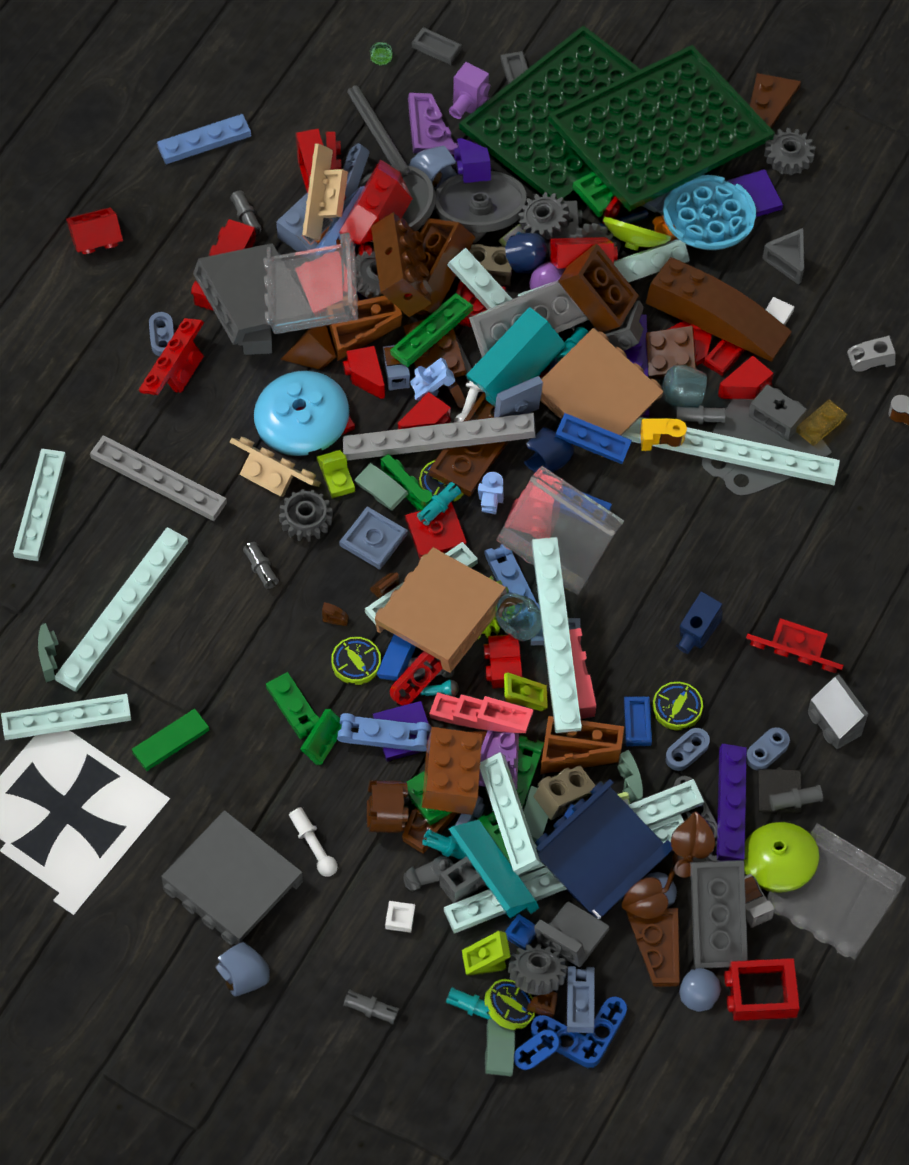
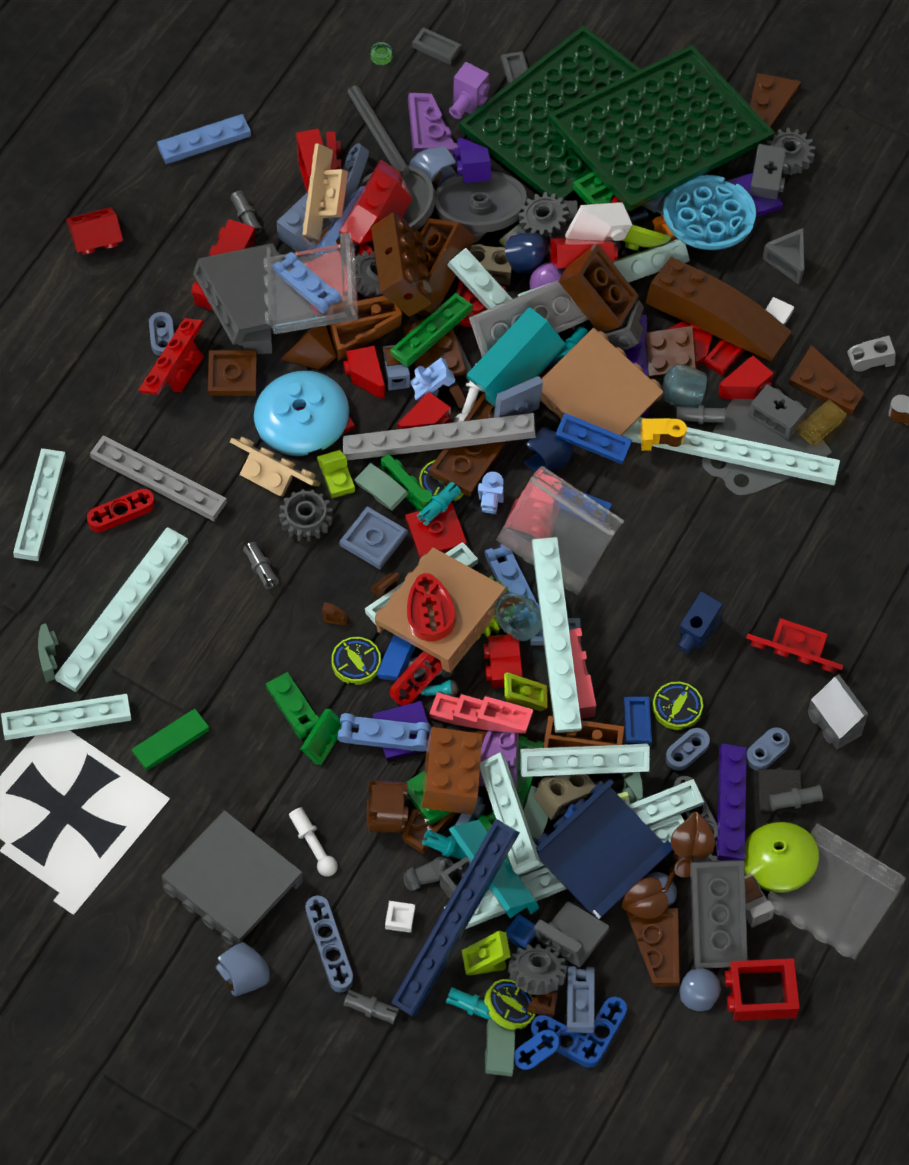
(101, 511): none -> red beam
(232, 373): none -> reddish brown plate
(307, 283): none -> medium blue plate
(331, 943): none -> sand blue beam
(442, 608): none -> red piece
(455, 917): none -> dark blue tile
(584, 760): none -> light aqua plate
(600, 223): none -> white slope
(770, 159): none -> dark grey brick
(825, 382): none -> reddish brown wing

